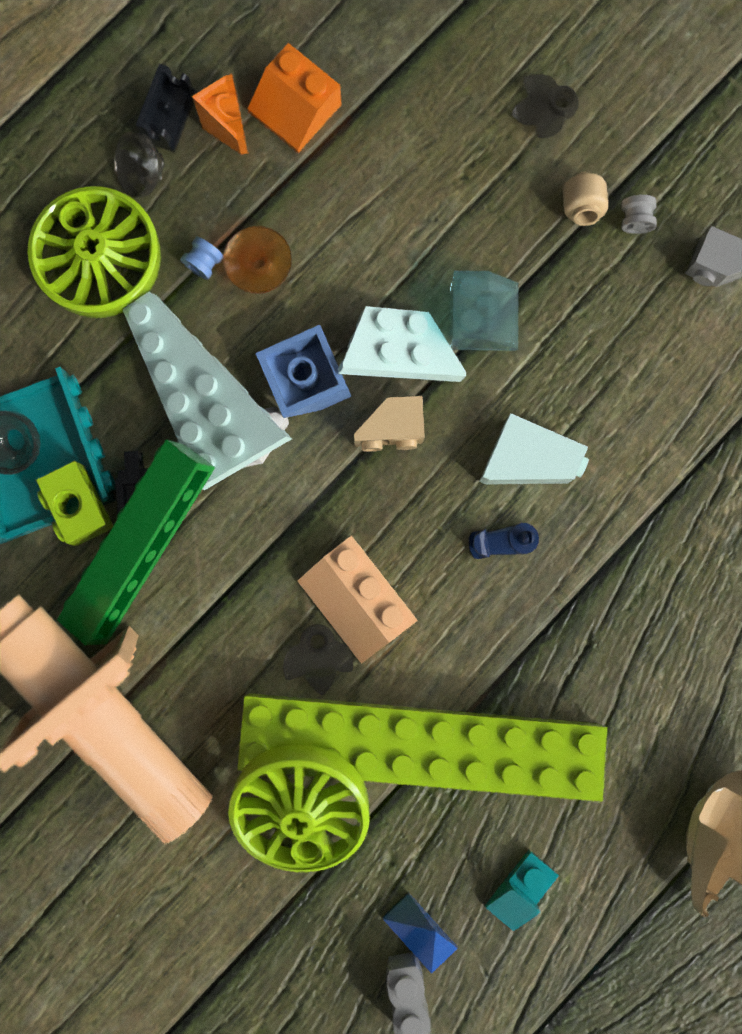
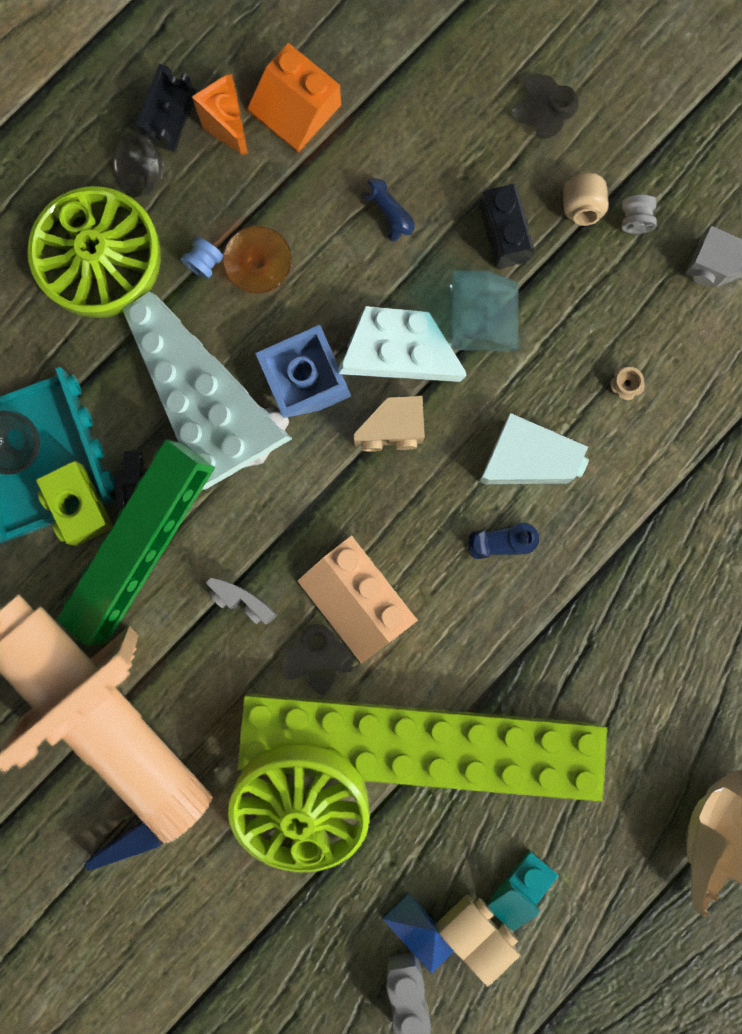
(131, 843): none -> dark blue slope
(232, 595): none -> light grey slope
(396, 215): none -> dark blue piece
(478, 939): none -> tan brick
(506, 226): none -> black brick
(636, 382): none -> tan plate

